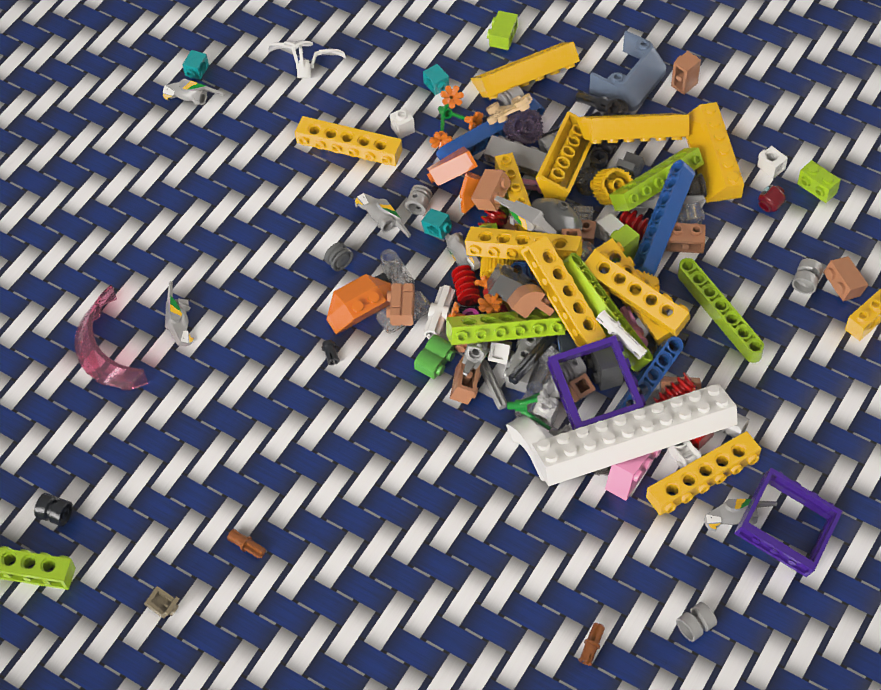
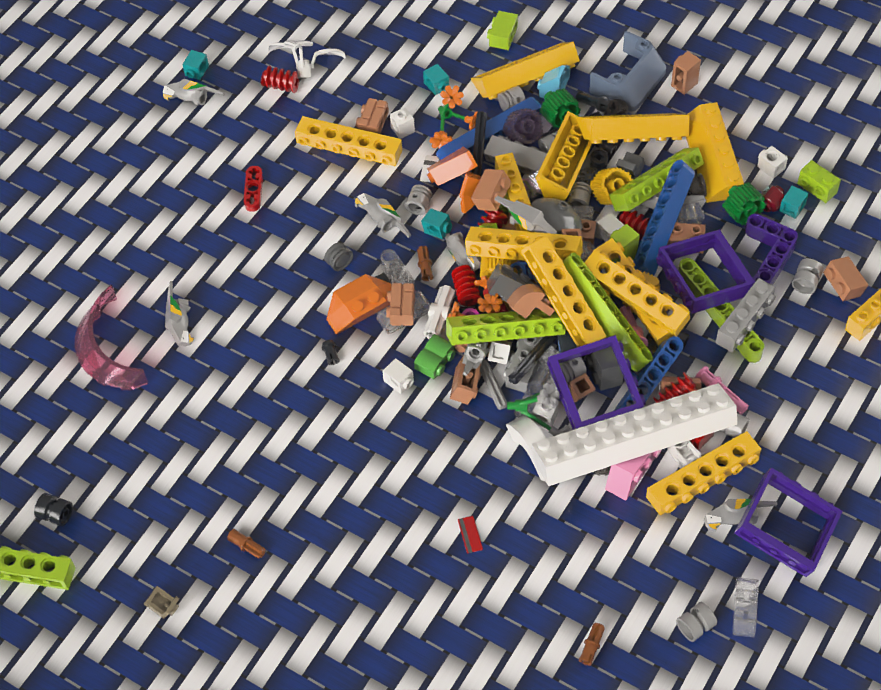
(257, 194): none -> red beam
(280, 80): none -> red piece
(373, 116): none -> nougat brick
(398, 376): none -> white brick
(424, 263): none -> dark orange axle
(429, 160): none -> white sticker
(470, 534): none -> red sticker
(479, 141): none -> black axle
(500, 113): tan plant -> none
(531, 186): none -> clear brick
(554, 80): none -> medium azure slope
(557, 105): none -> green brick
(580, 194): none -> light grey piece
(615, 329): white pin -> none
(709, 378): none -> bright pink pin
(727, 255): none -> dark purple window
(743, 202): none -> green brick
(745, 315): none -> light grey brick
(745, 607): none -> clear beam
(776, 235): none -> dark purple beam
(794, 202): none -> teal brick

